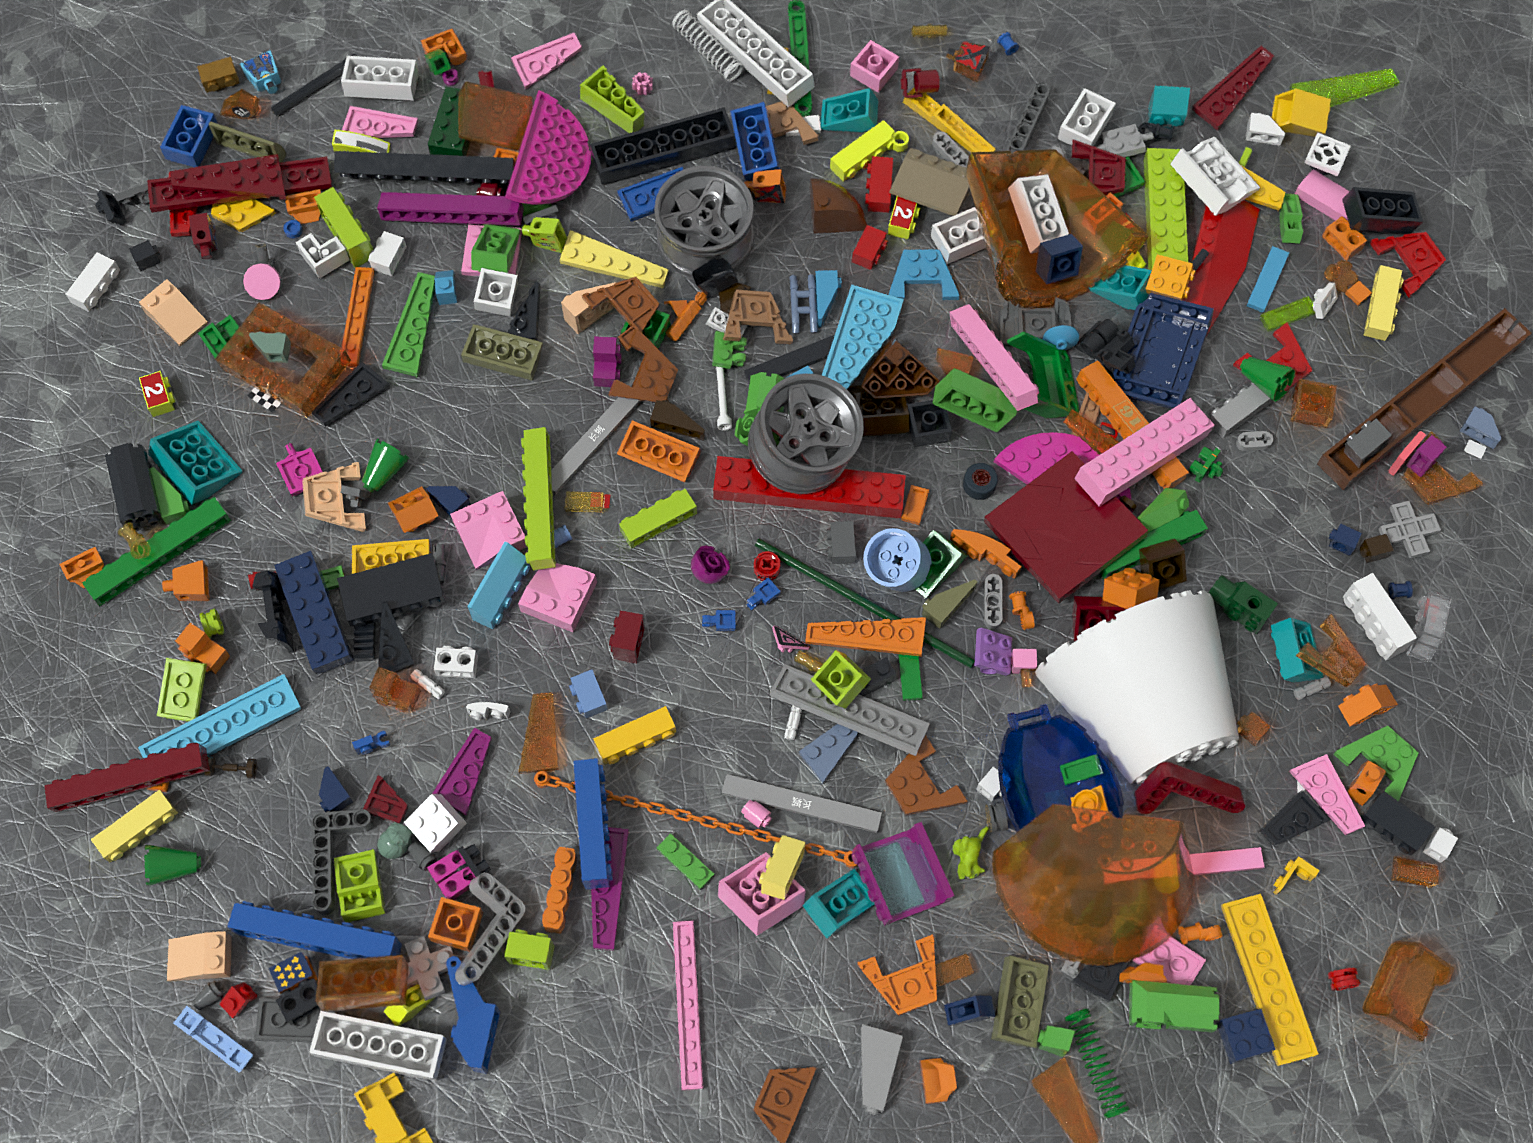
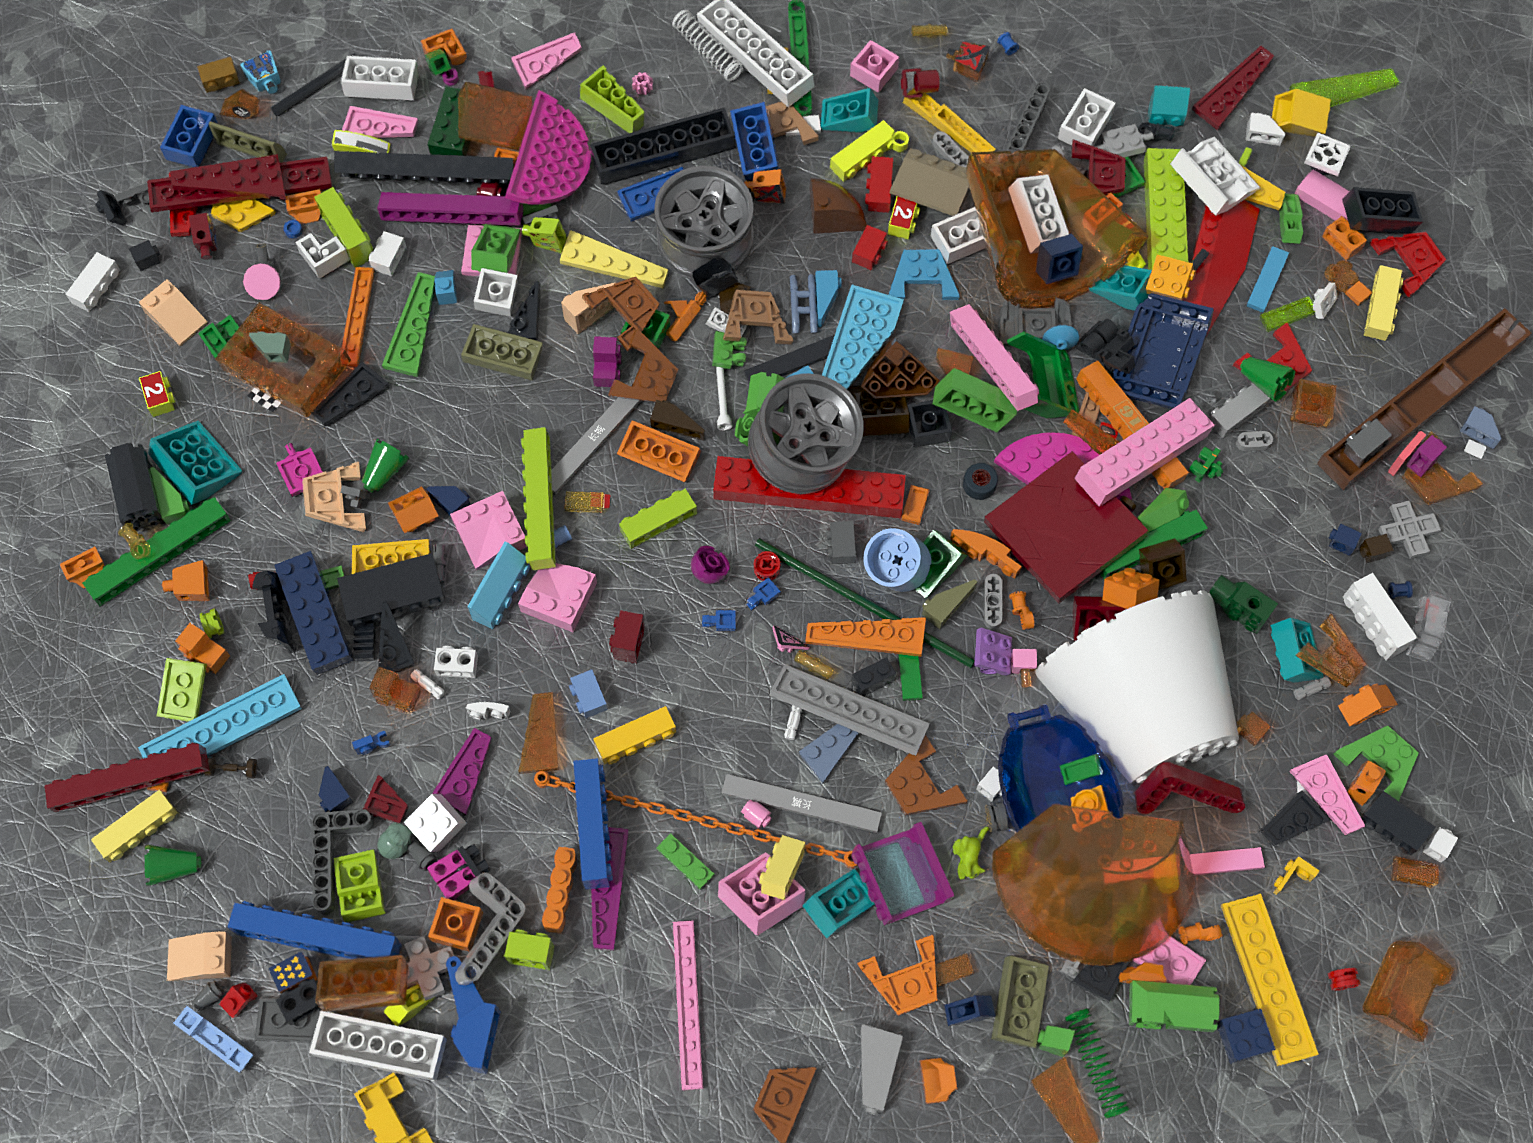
(840, 679): lime brick -> none

